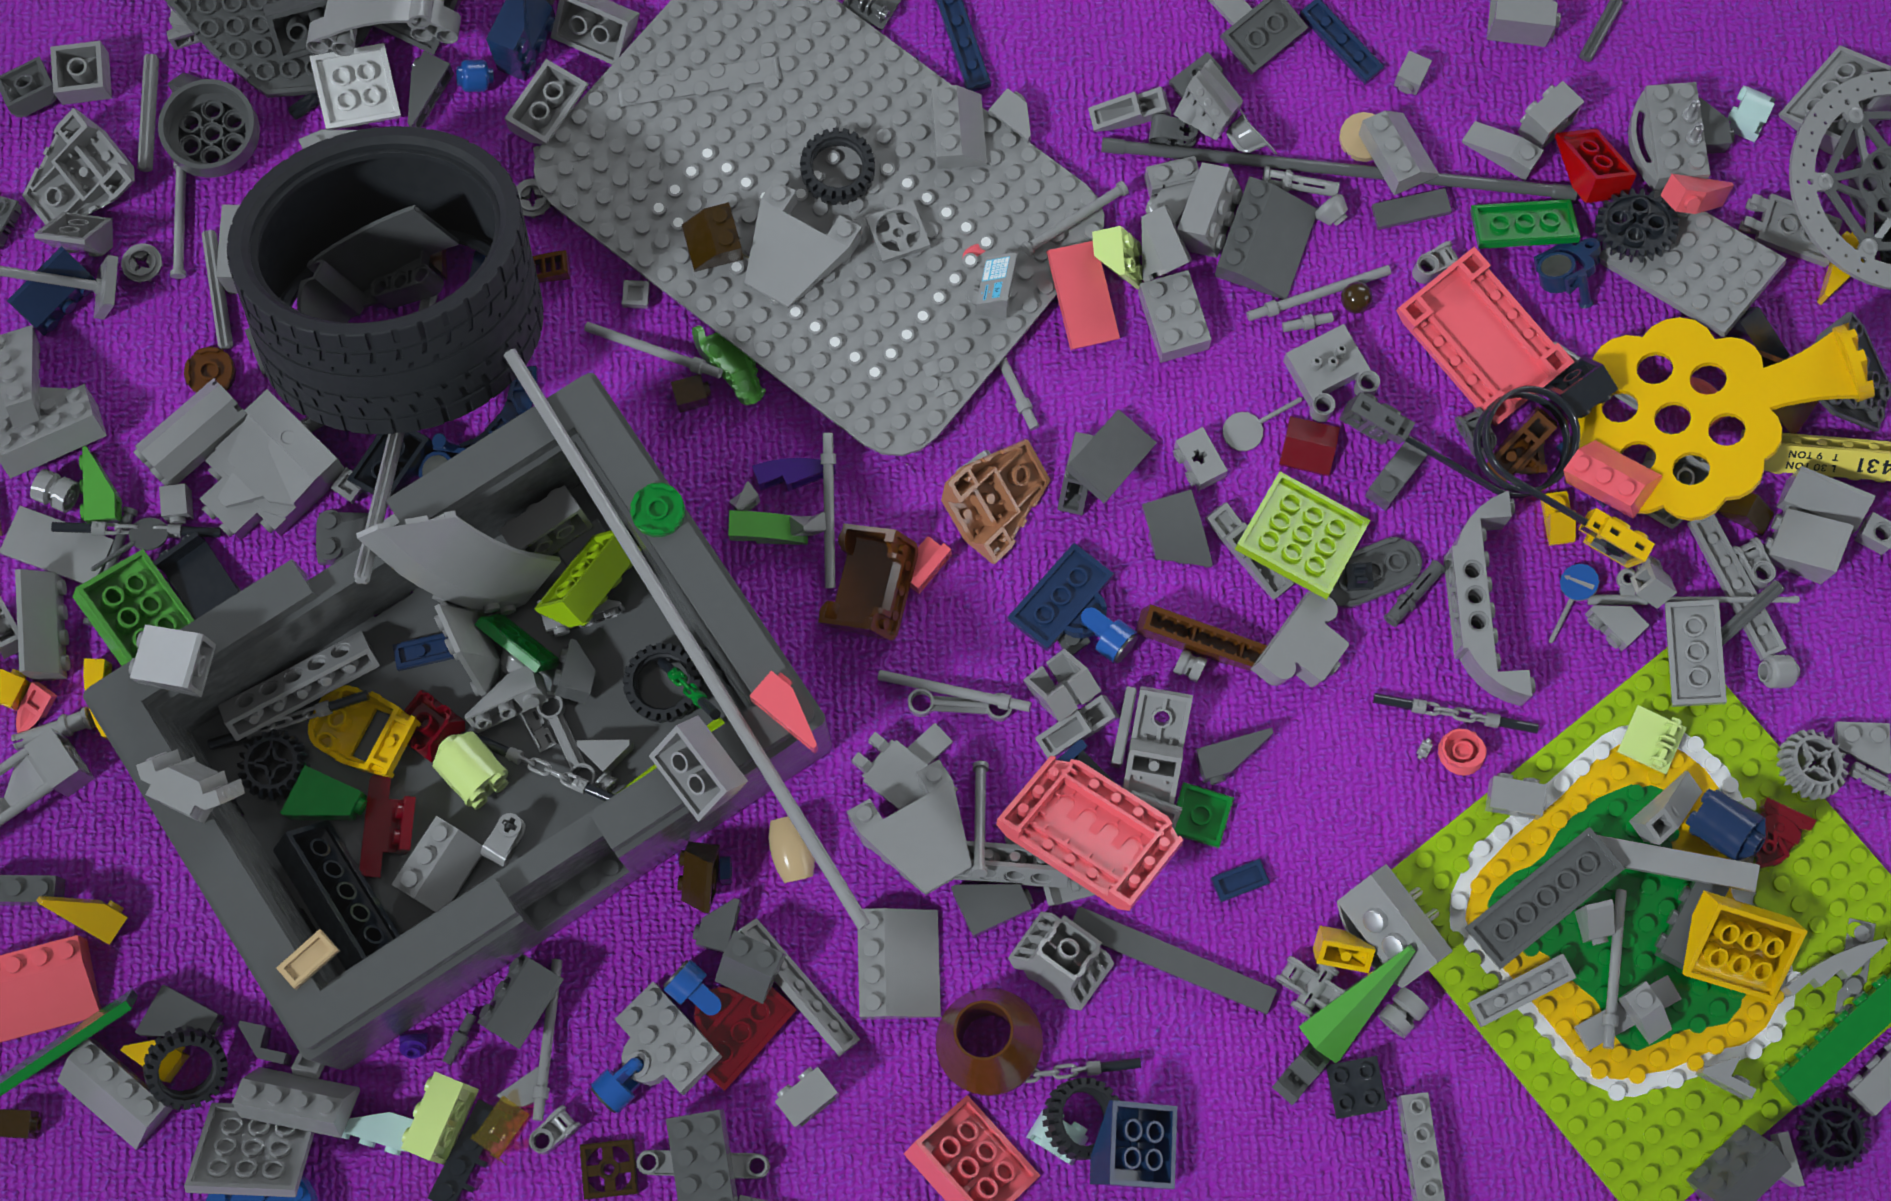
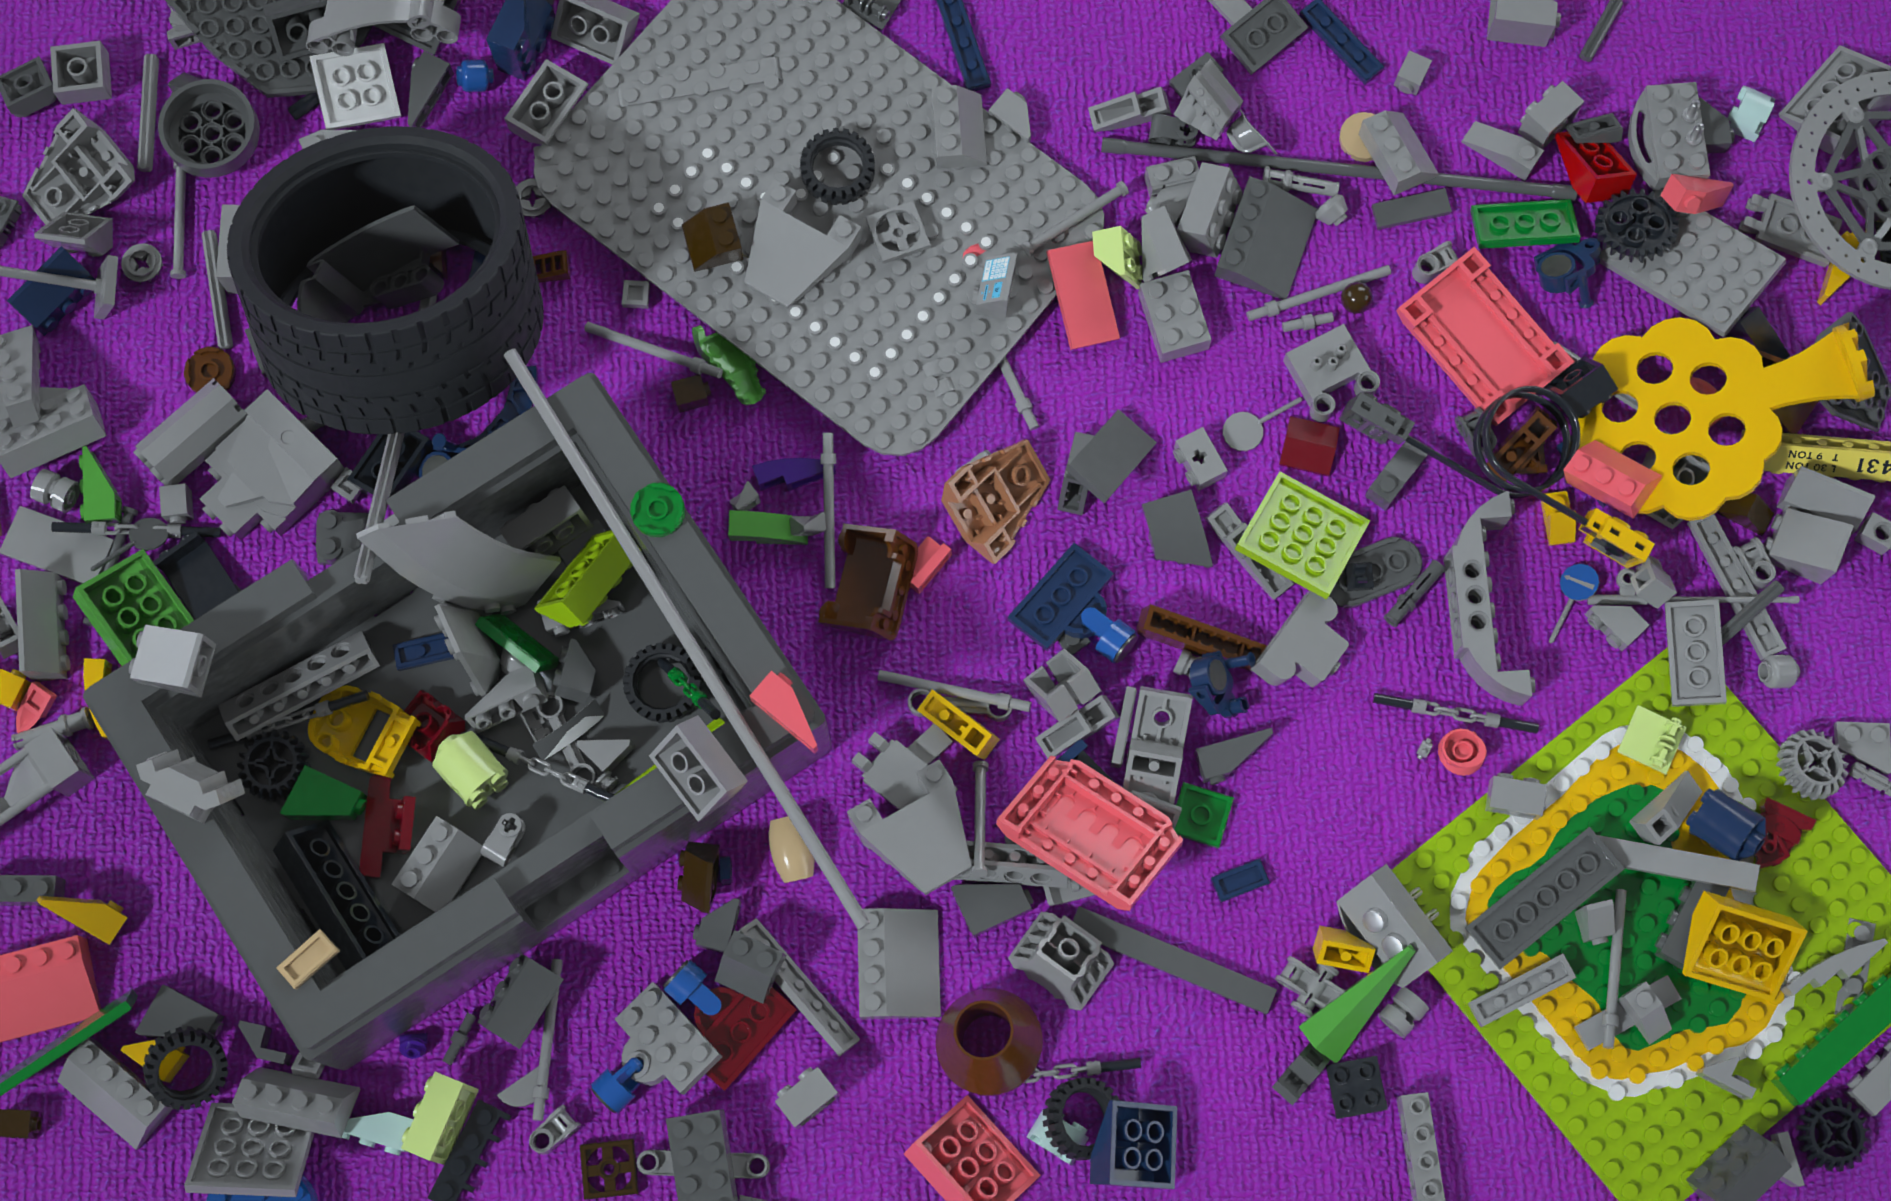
(500, 1127): clear yellow piece -> none
(569, 731): none -> dark grey sticker
(958, 725): none -> yellow slope
(1211, 677): none -> dark blue piece
(1596, 130): none -> dark grey slope

